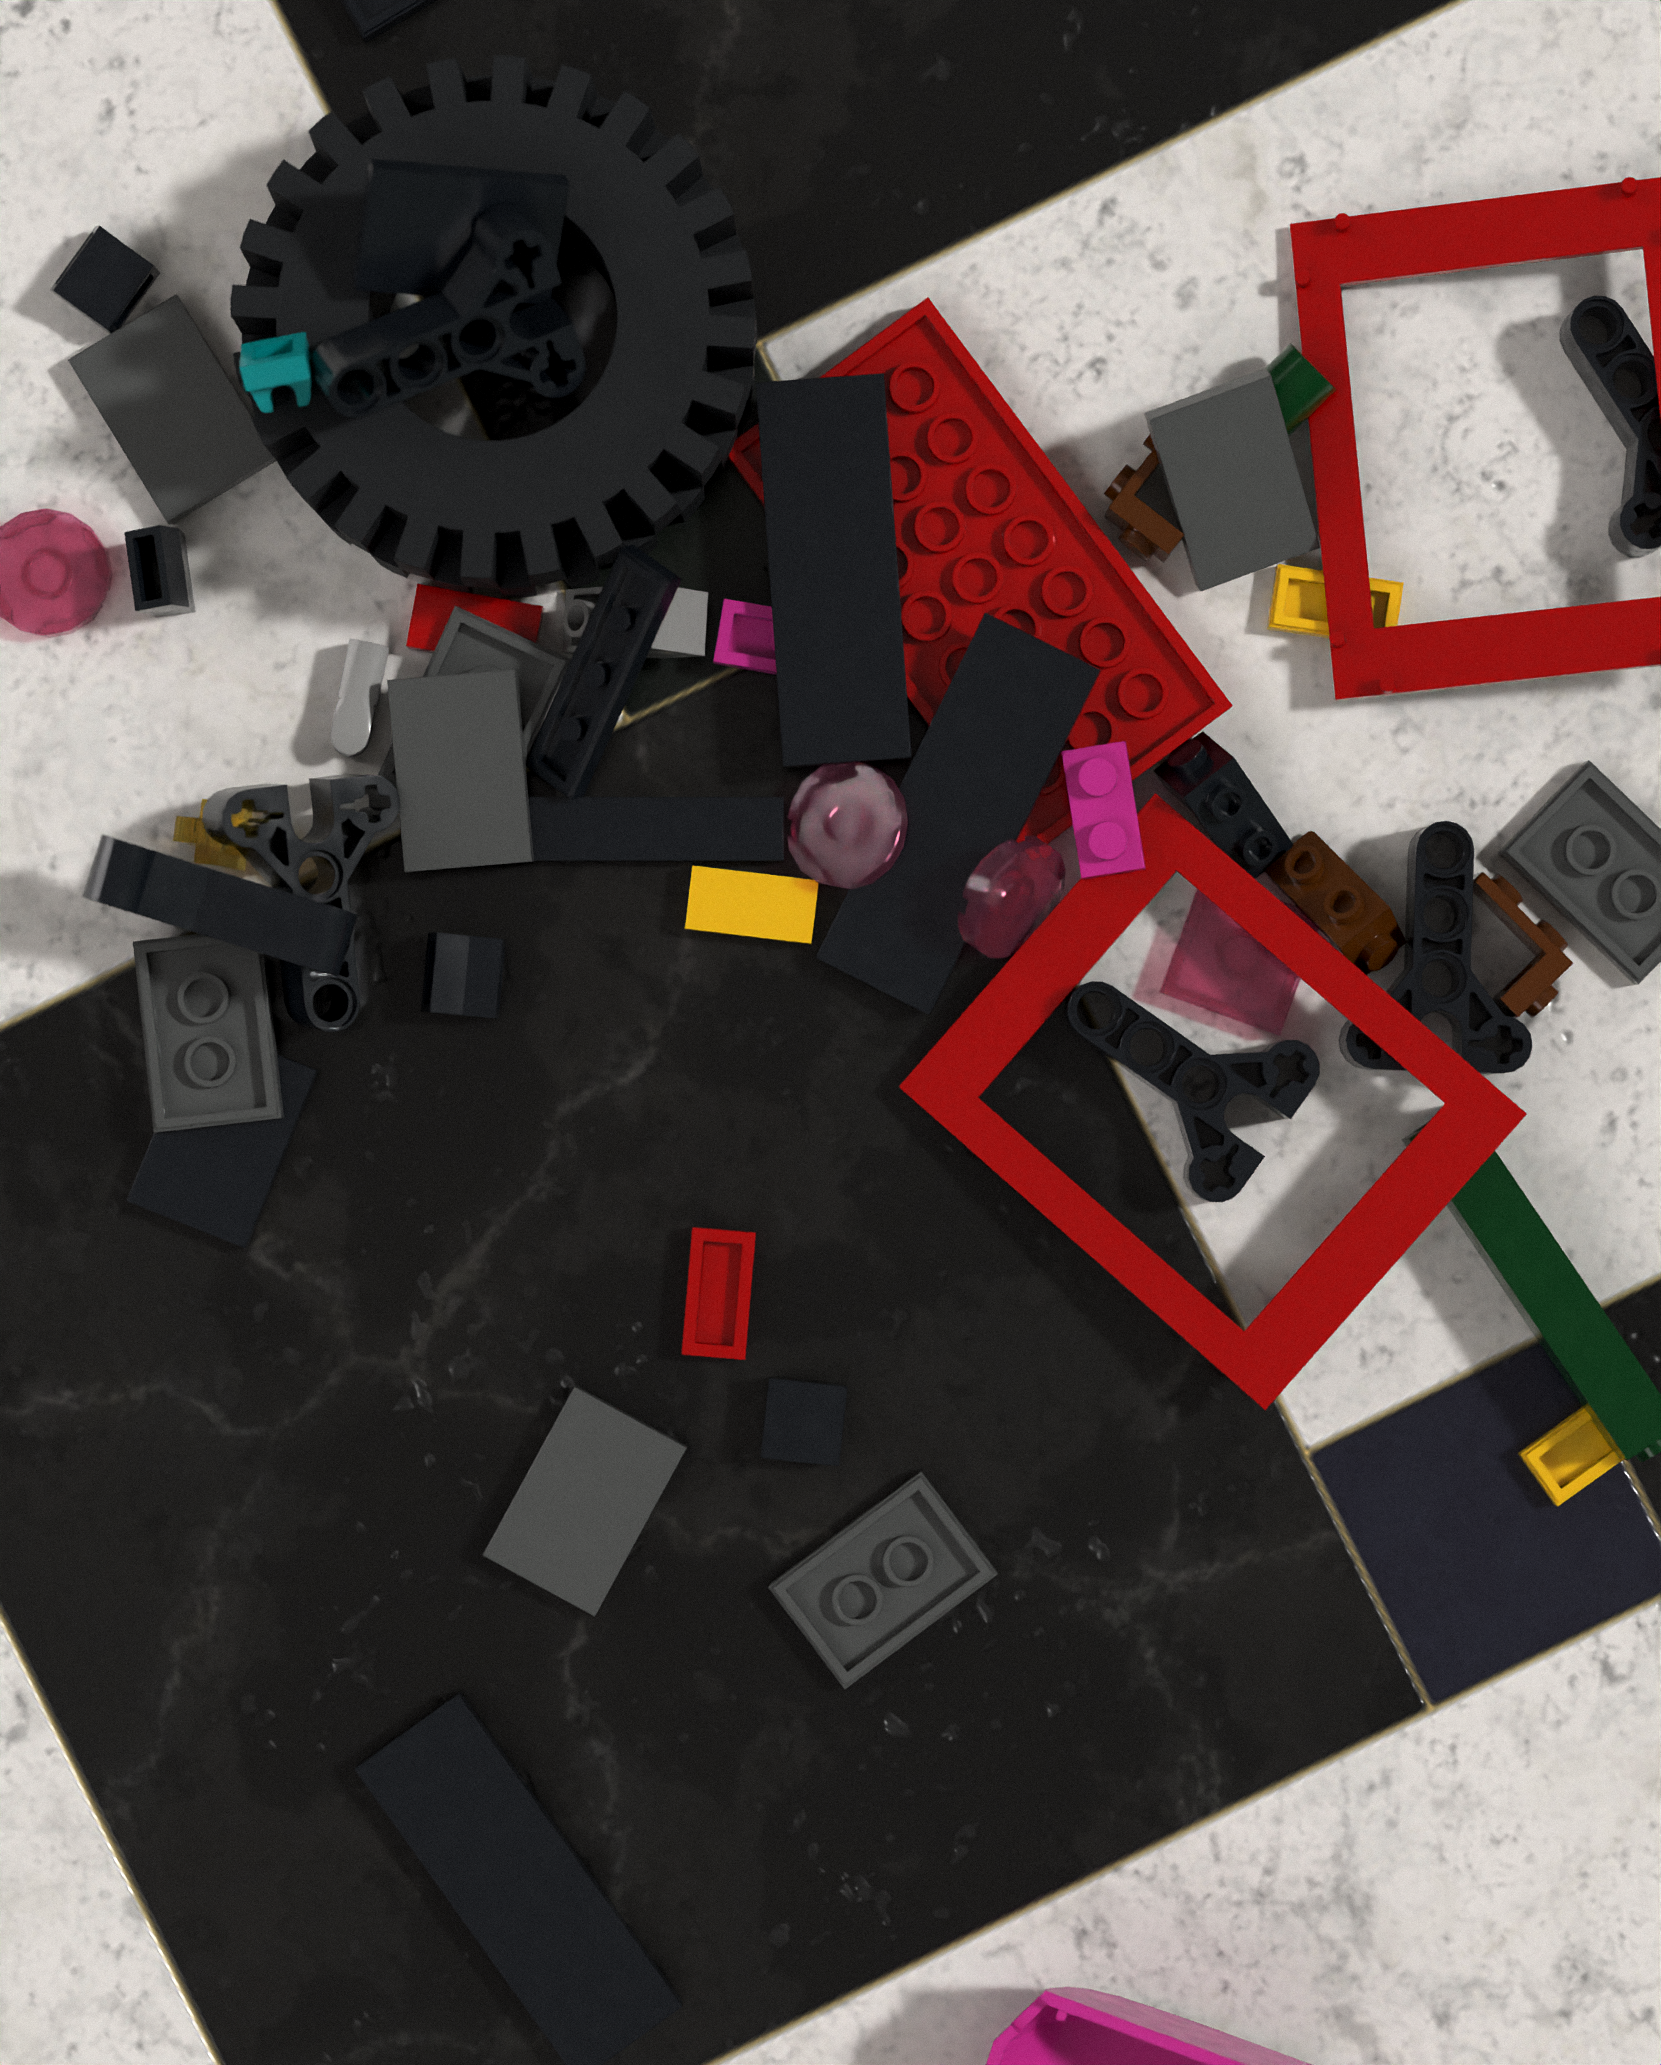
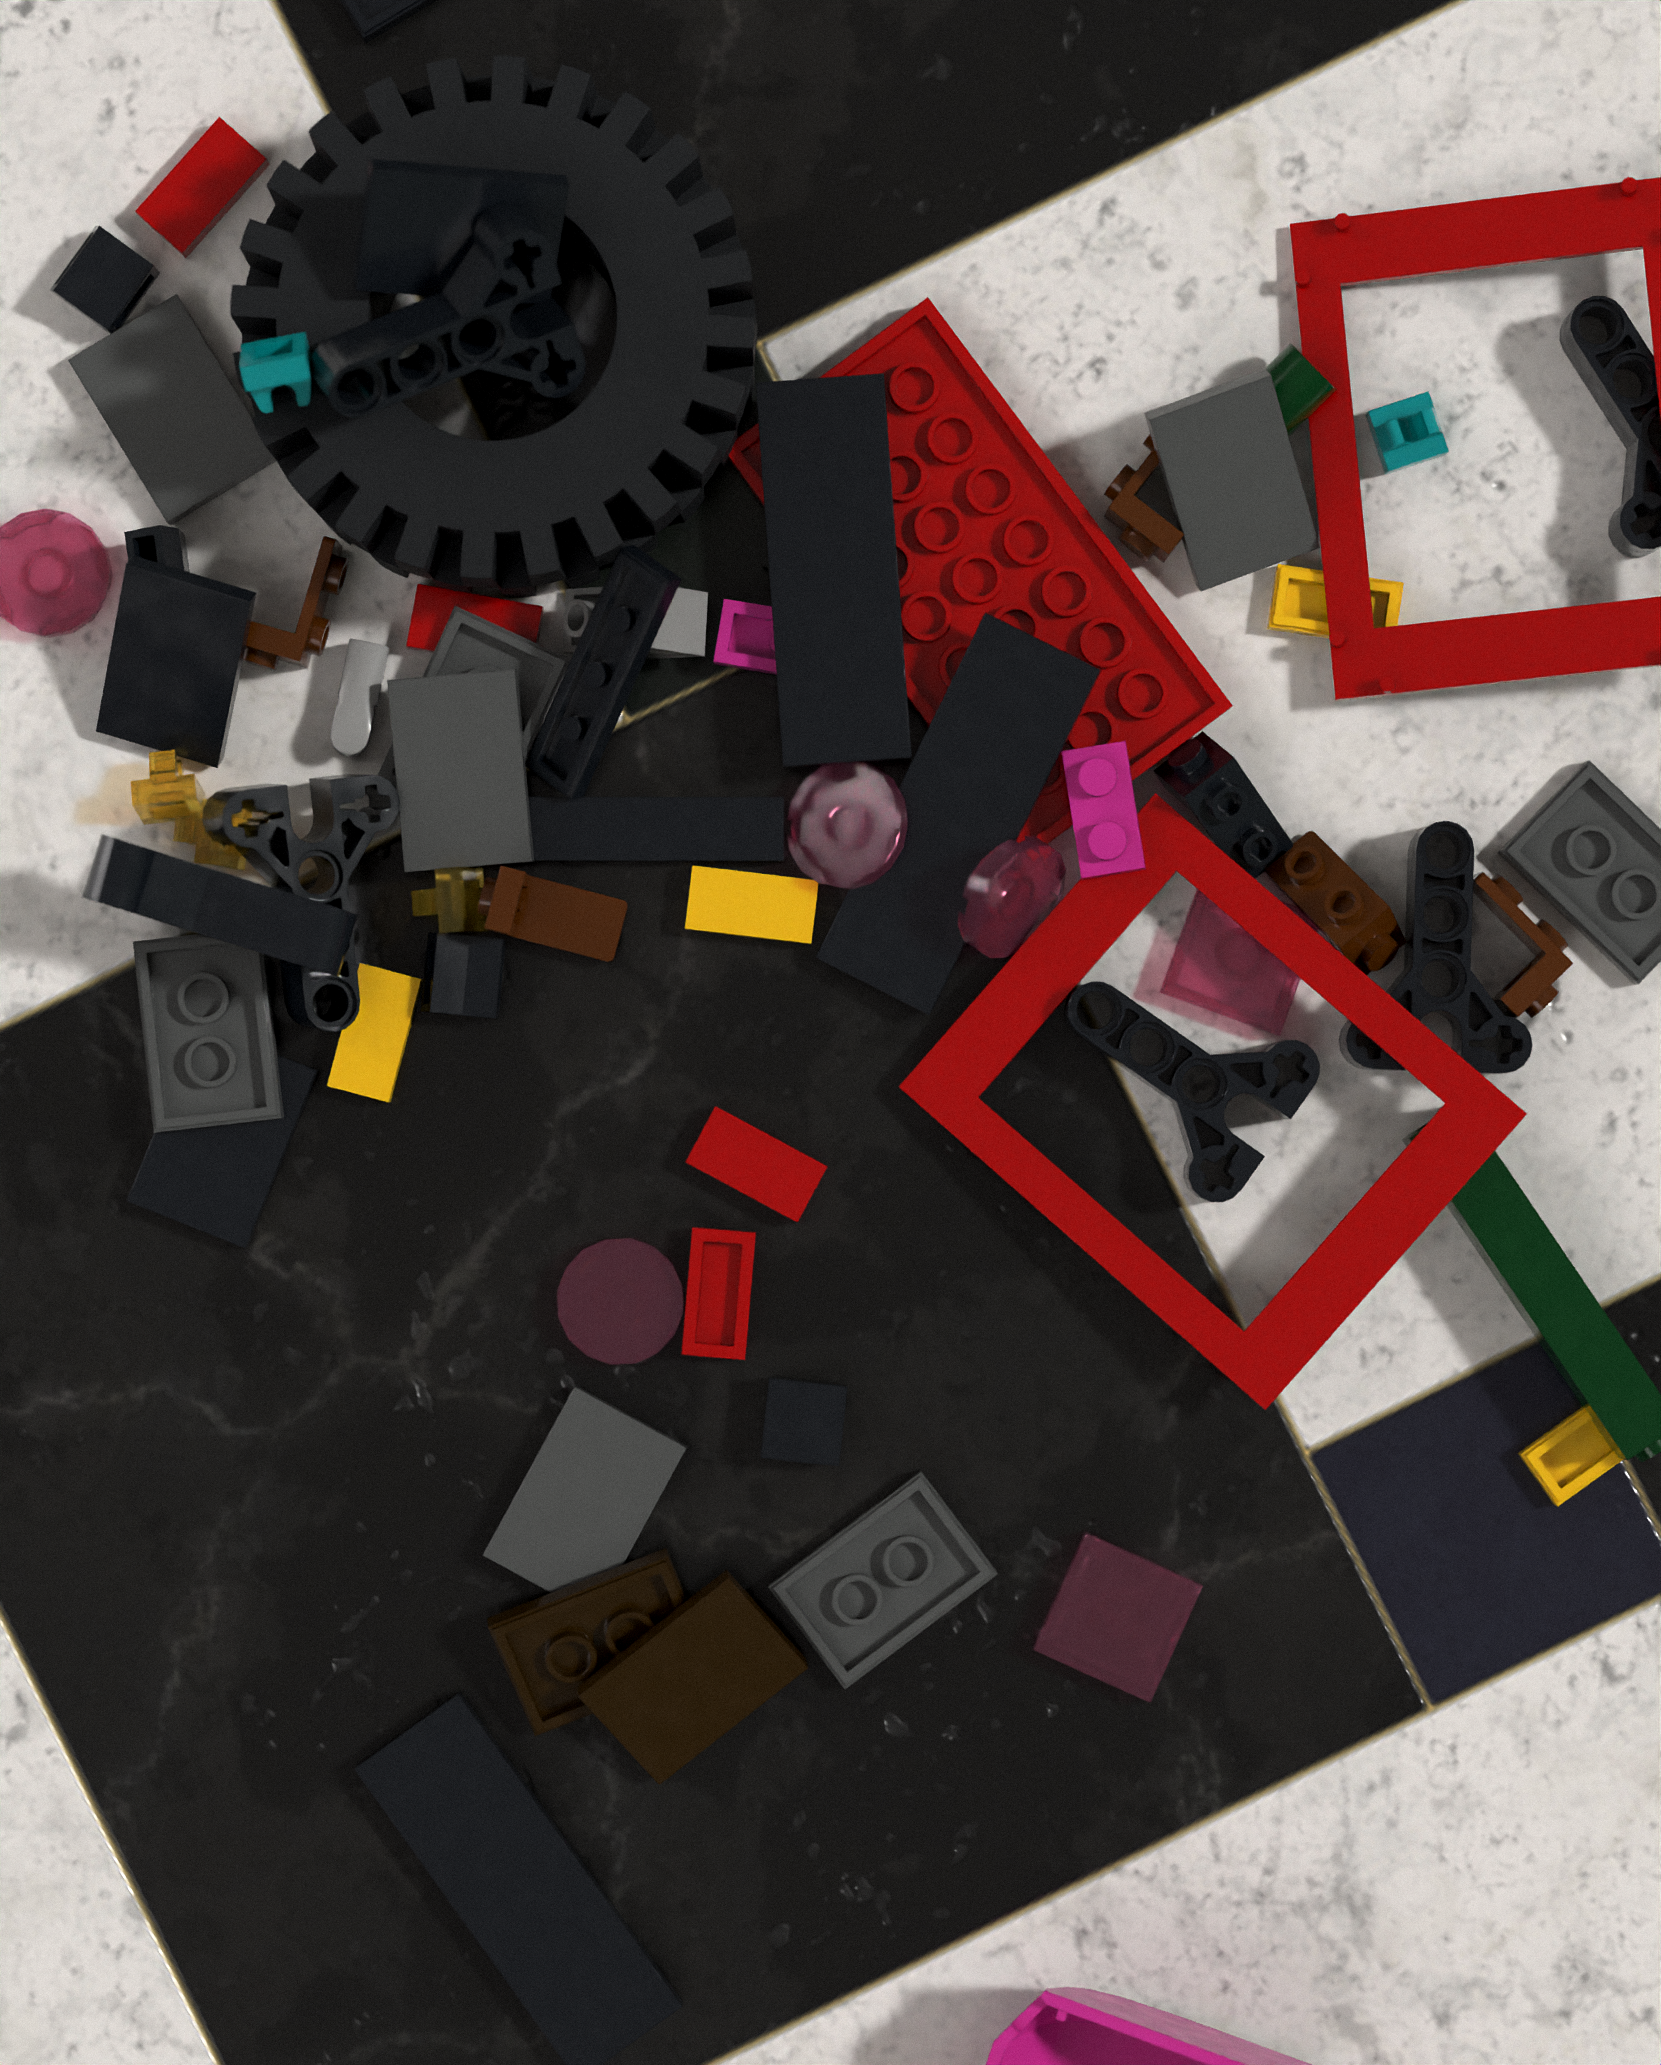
(167, 791): none -> clear yellow tile
(175, 661): none -> black tile
(202, 187): none -> red tile
(269, 644): none -> reddish brown bracket
(375, 1042): none -> yellow tile
(453, 900): none -> clear yellow tile
(552, 914): none -> reddish brown bracket
(578, 1630): none -> dark brown tile
(620, 1301): none -> clear pink tile
(692, 1677): none -> dark brown tile
(756, 1164): none -> red tile
(1117, 1617): none -> clear pink tile
(1407, 433): none -> teal tile

